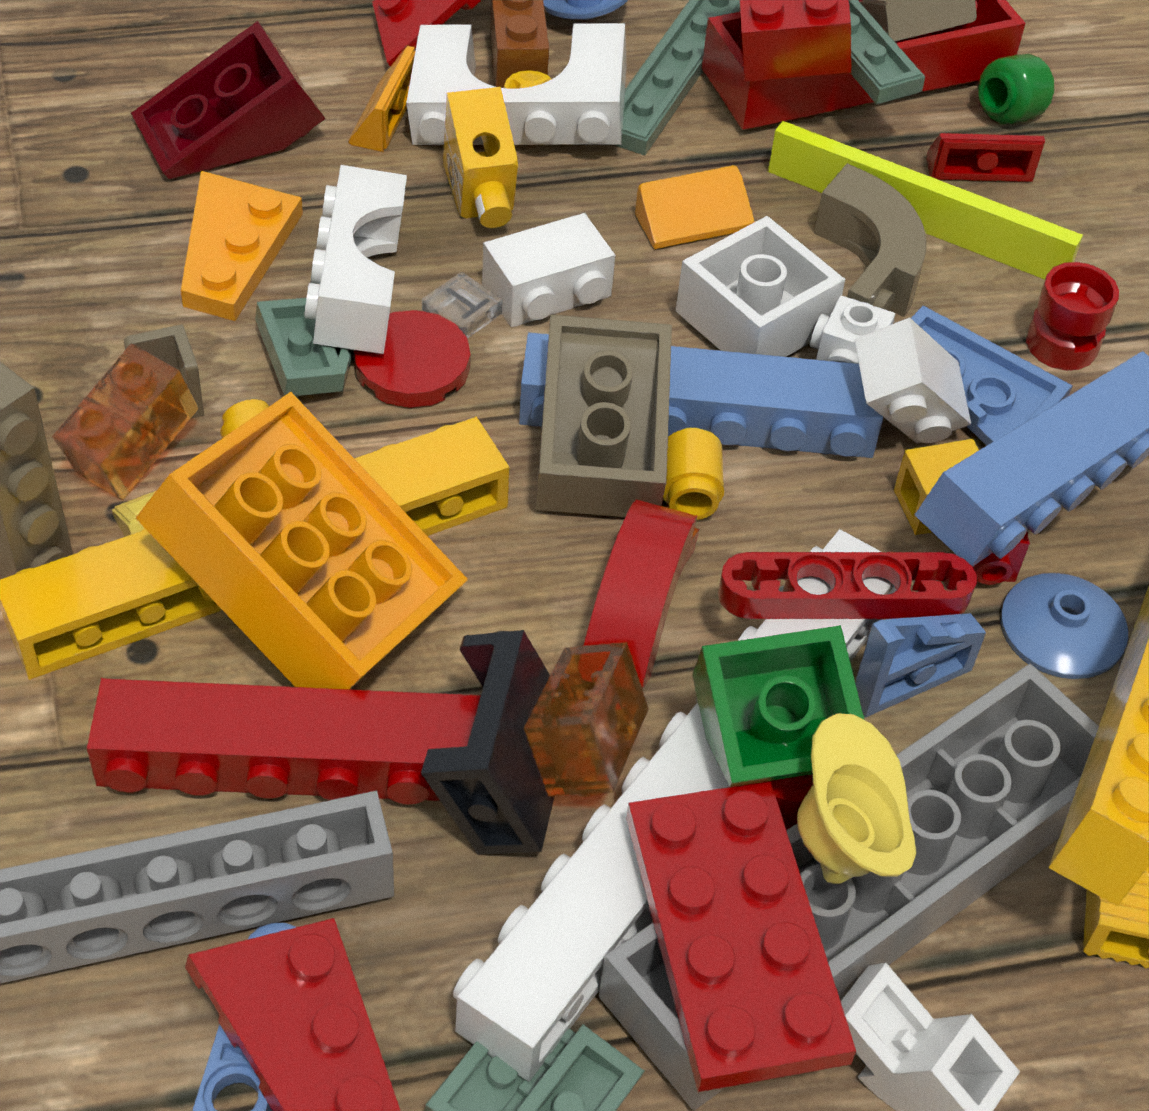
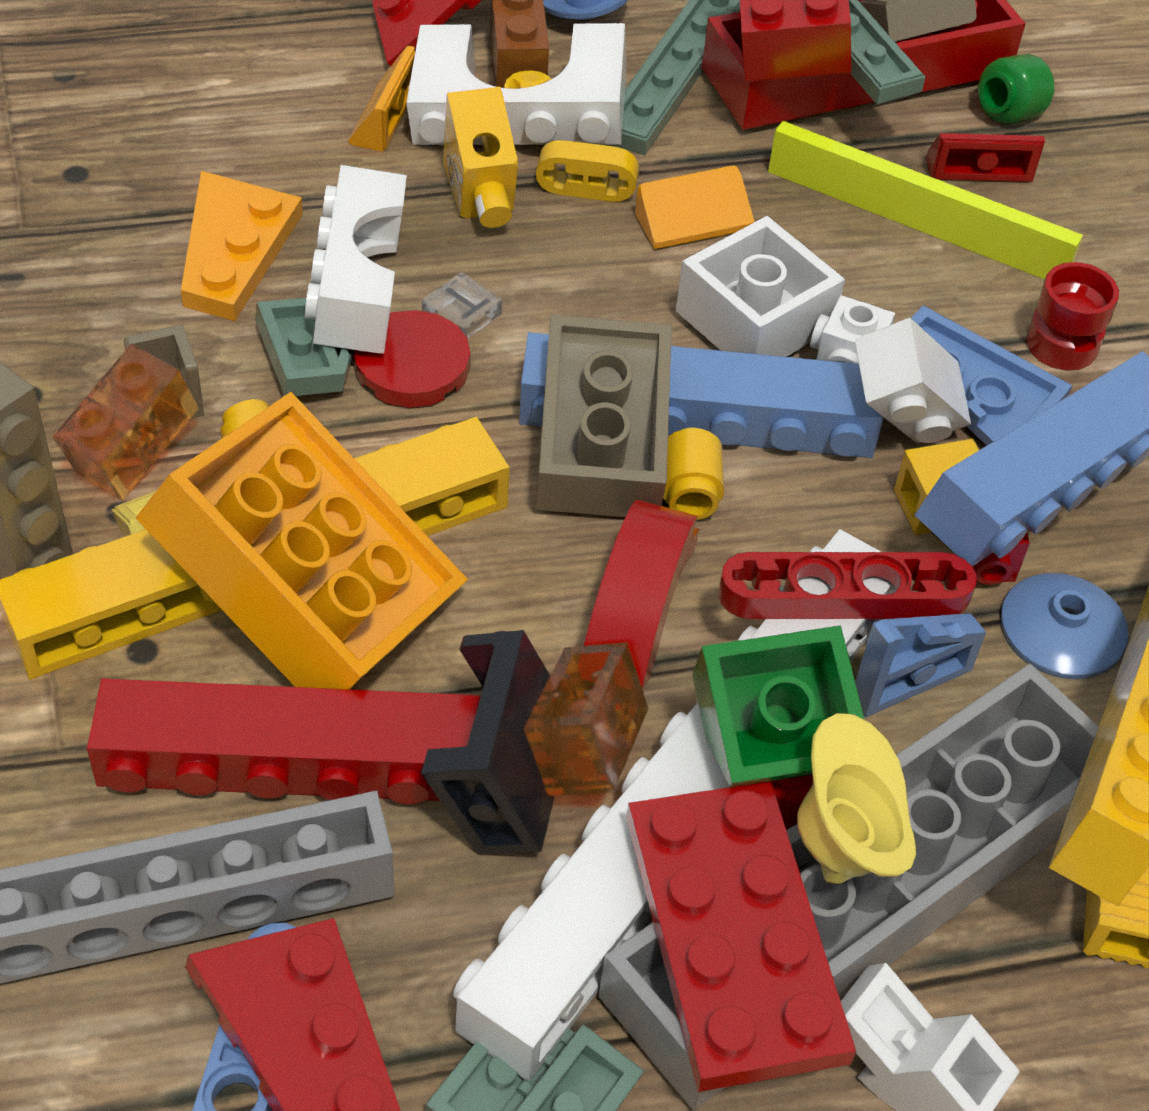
(228, 108): dark red slope -> none
(548, 269): white brick -> none
(587, 170): none -> yellow beam
(880, 230): dark tan arch -> none

